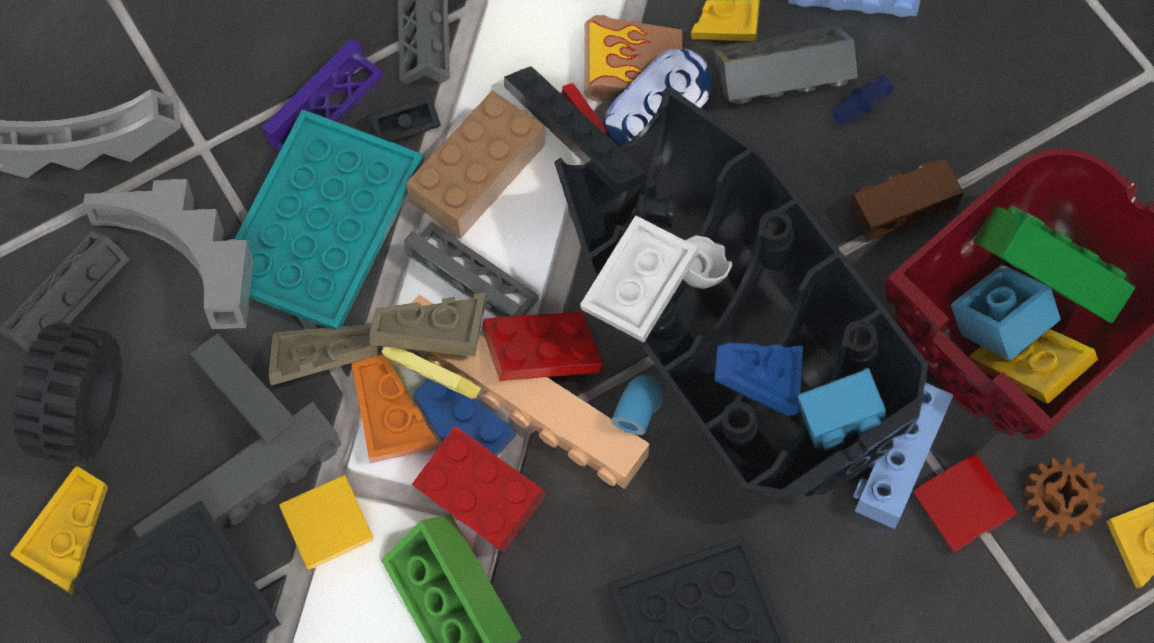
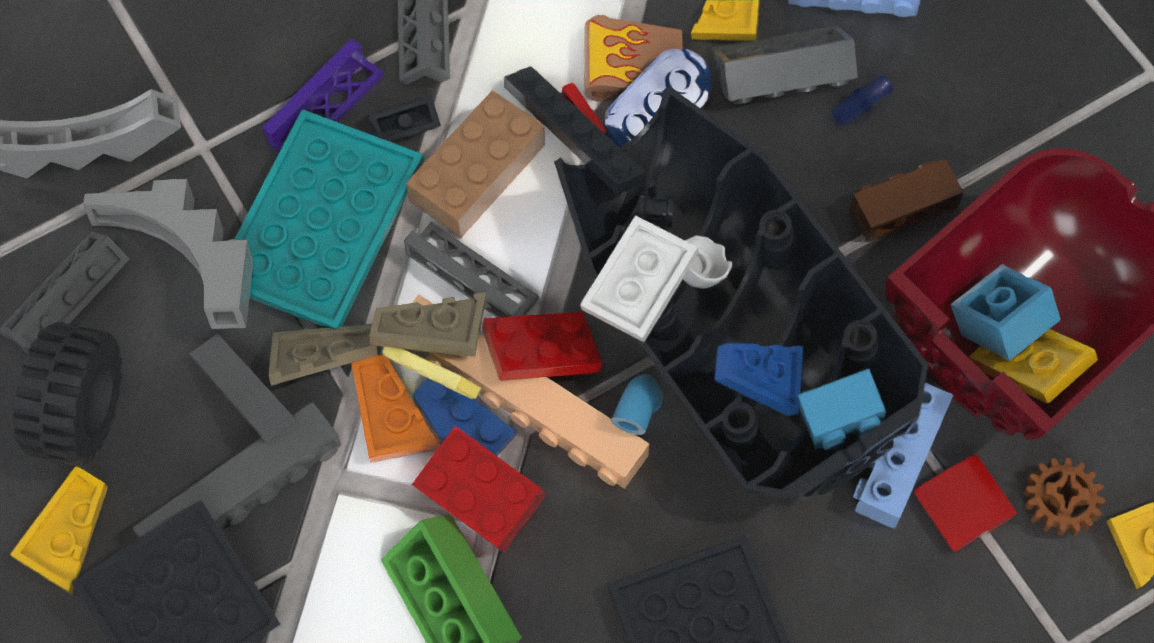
(326, 522): yellow tile -> none
(1055, 261): green brick -> none

